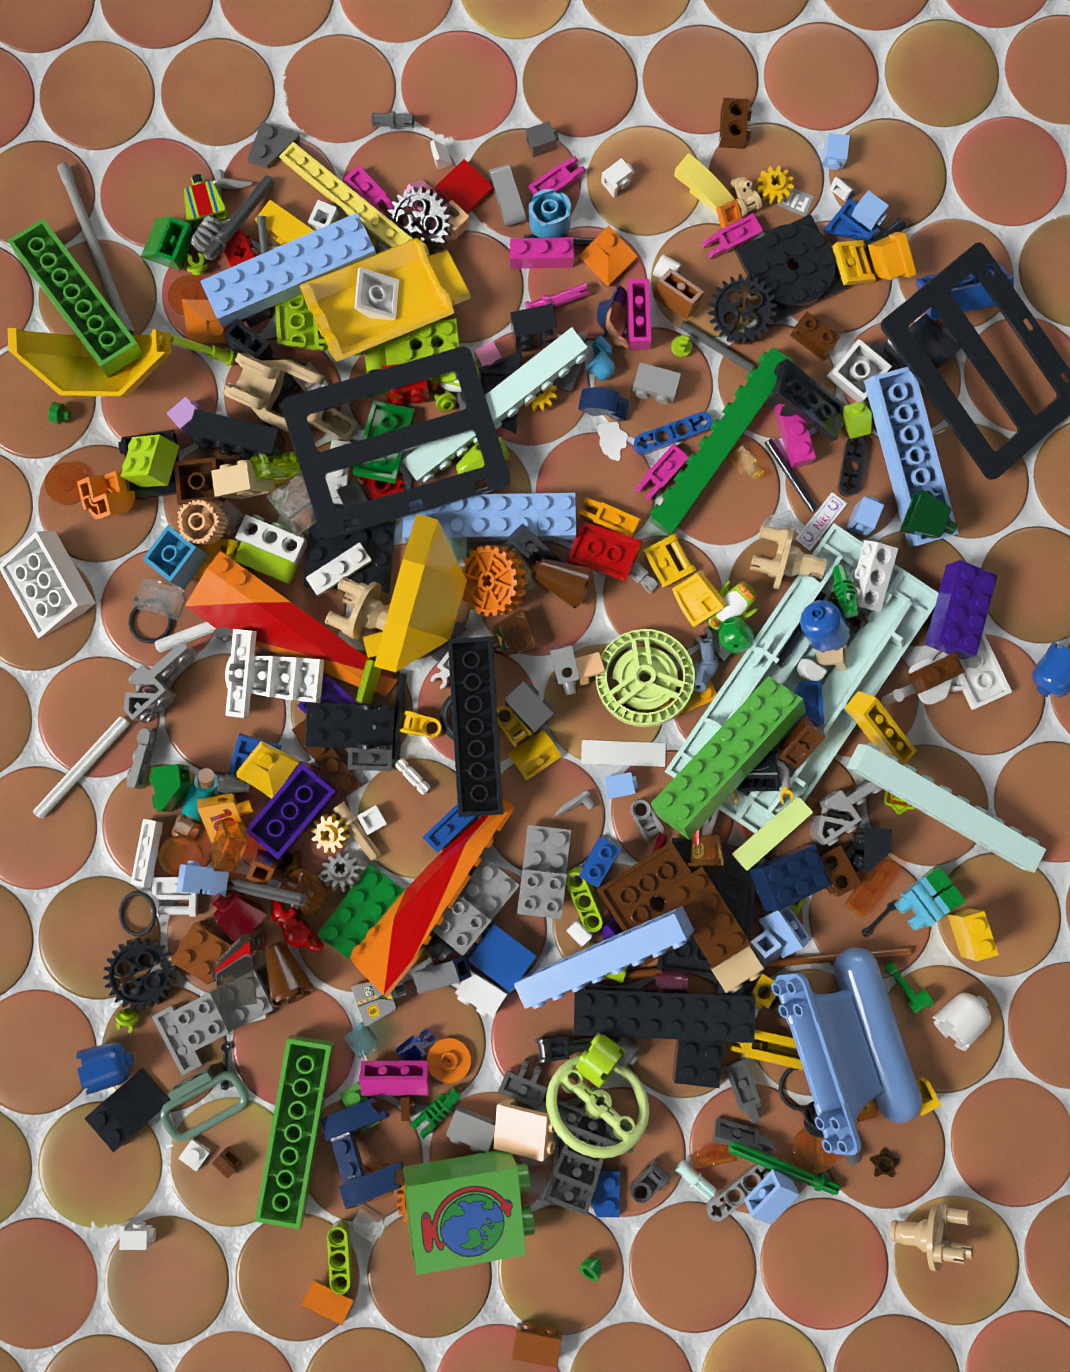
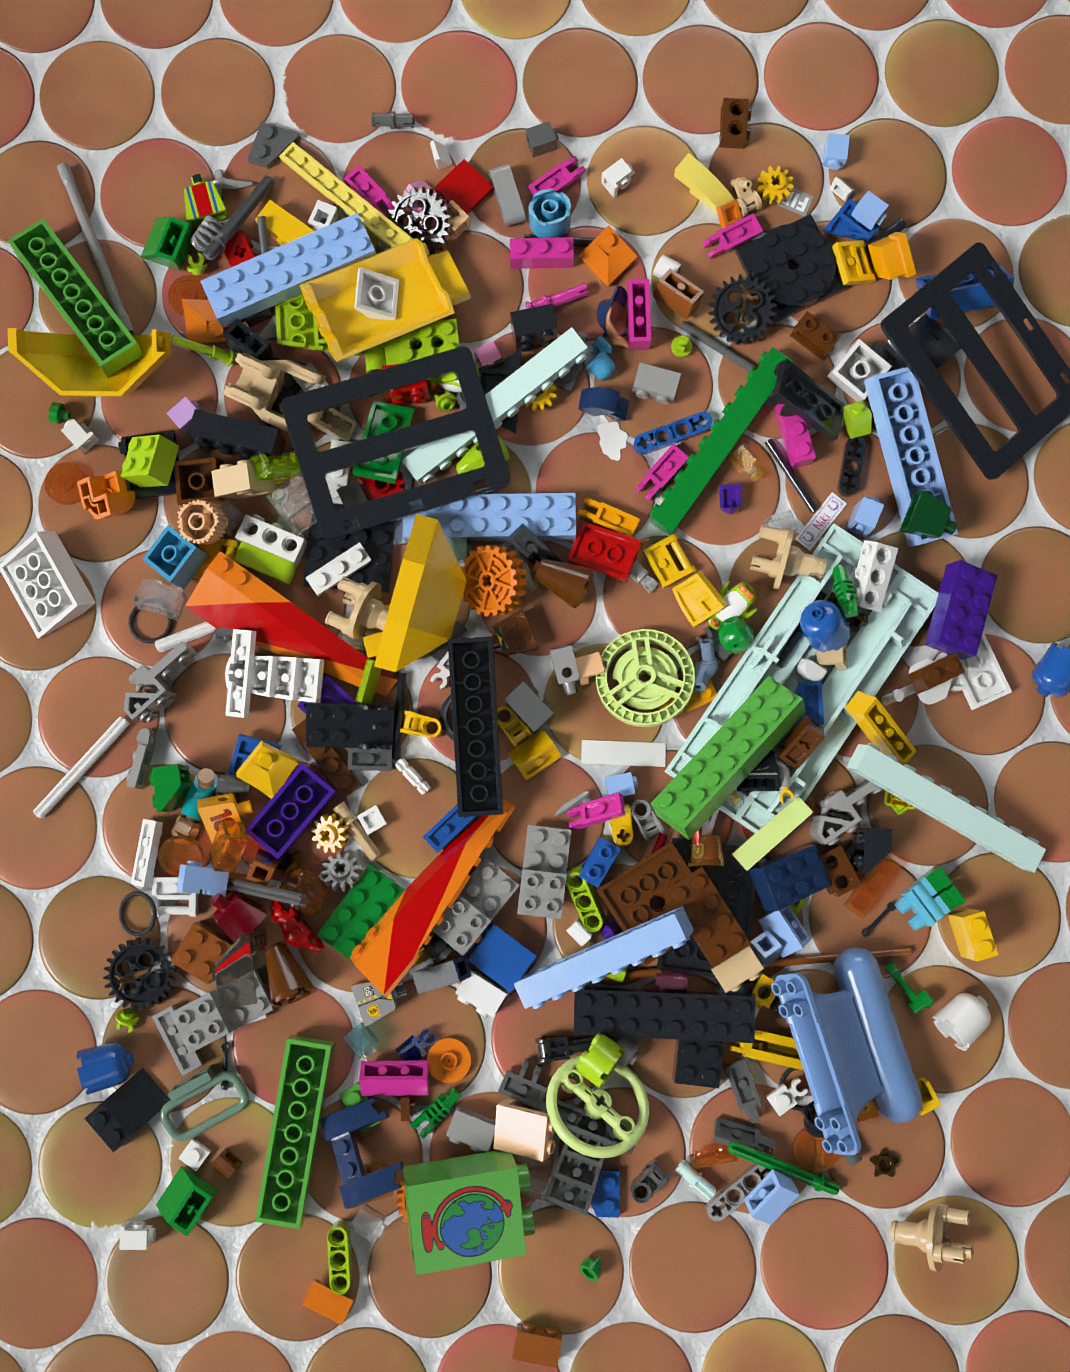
(80, 435): none -> white brick
(185, 1200): none -> green slope
(597, 811): none -> dark pink hinge
(622, 824): none -> yellow piece
(730, 498): none -> dark purple plate
(783, 1098): none -> white plate

